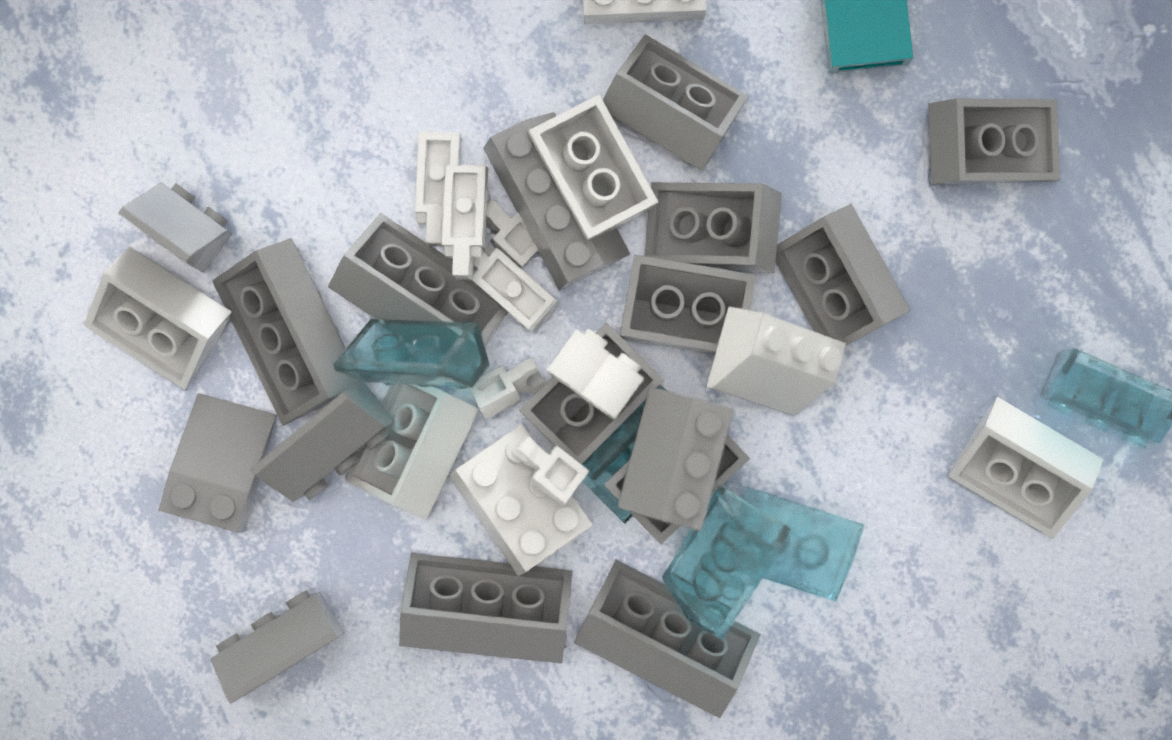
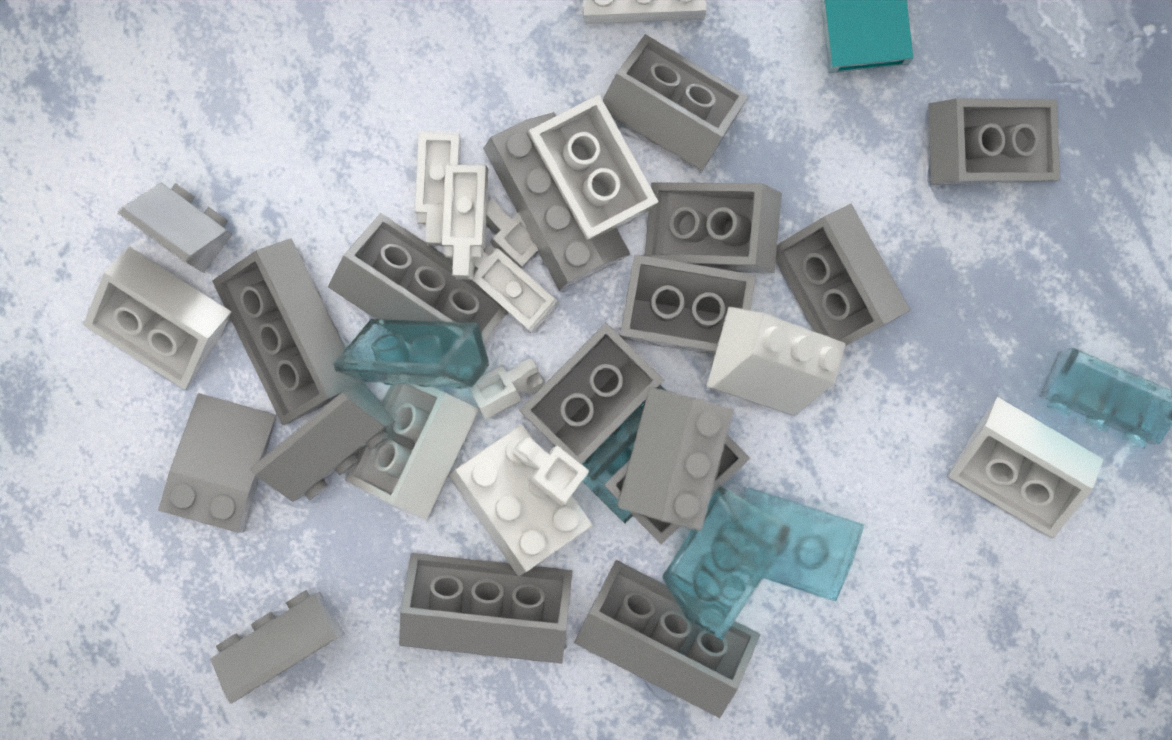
(595, 373): white brick -> none

